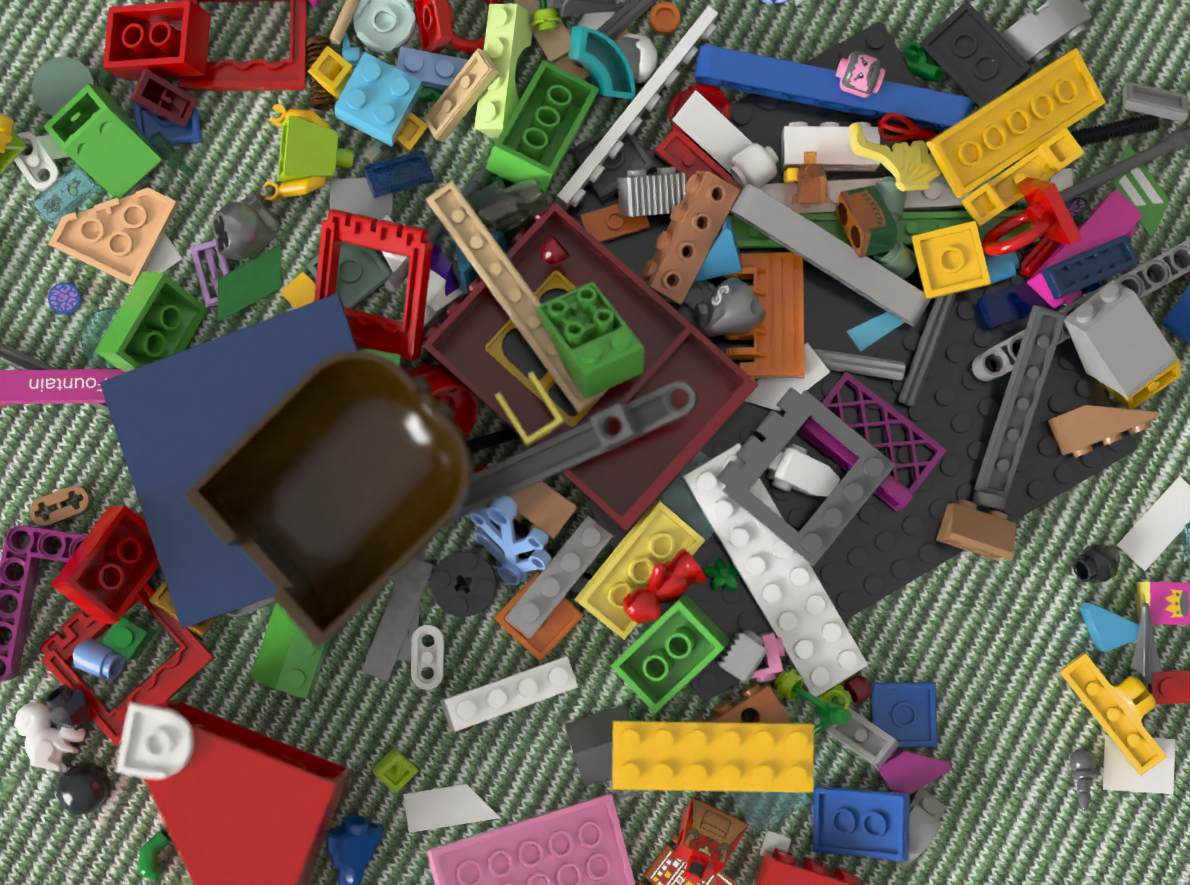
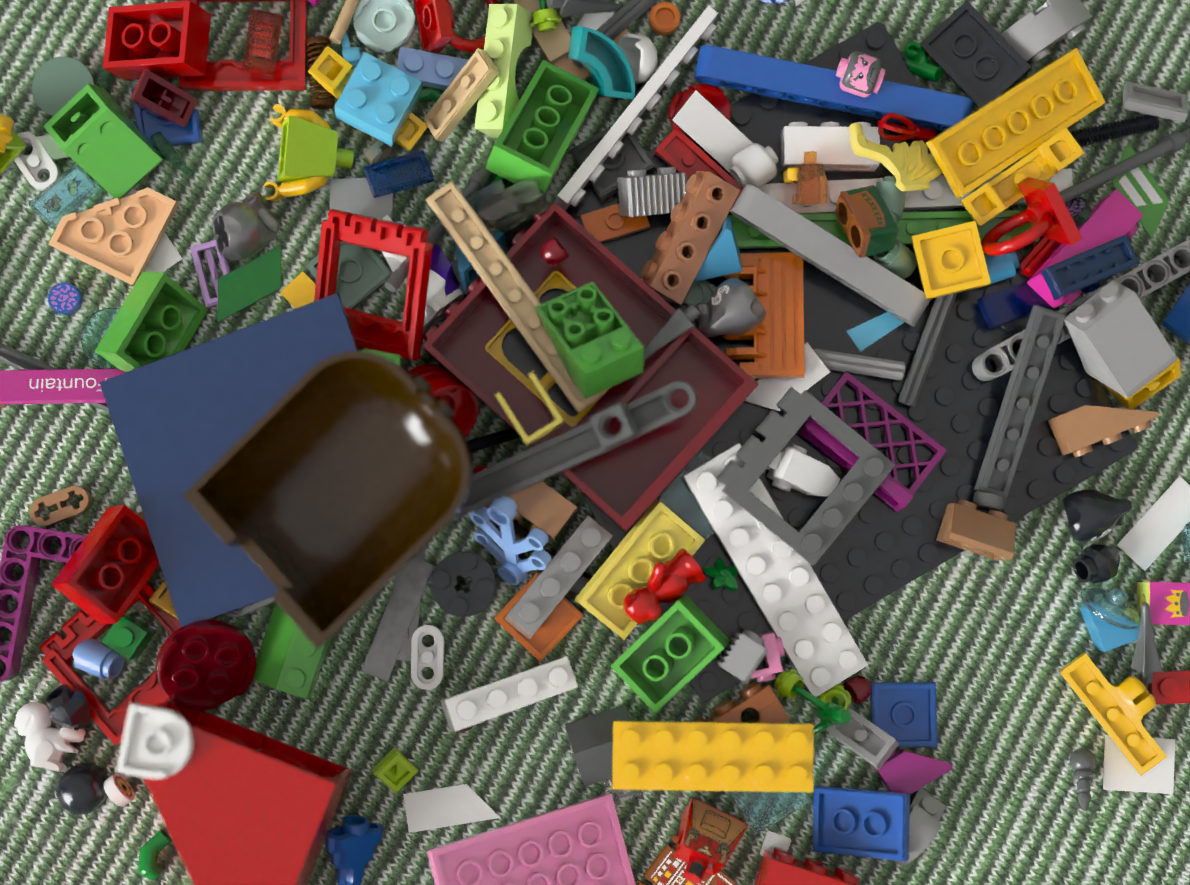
(118, 790): none -> white tile
(205, 664): none -> dark red tile
(262, 41): none -> clear red slope
(675, 327): none -> dark grey piece
(1094, 514): none -> black piece
(1111, 606): none -> clear light blue dish

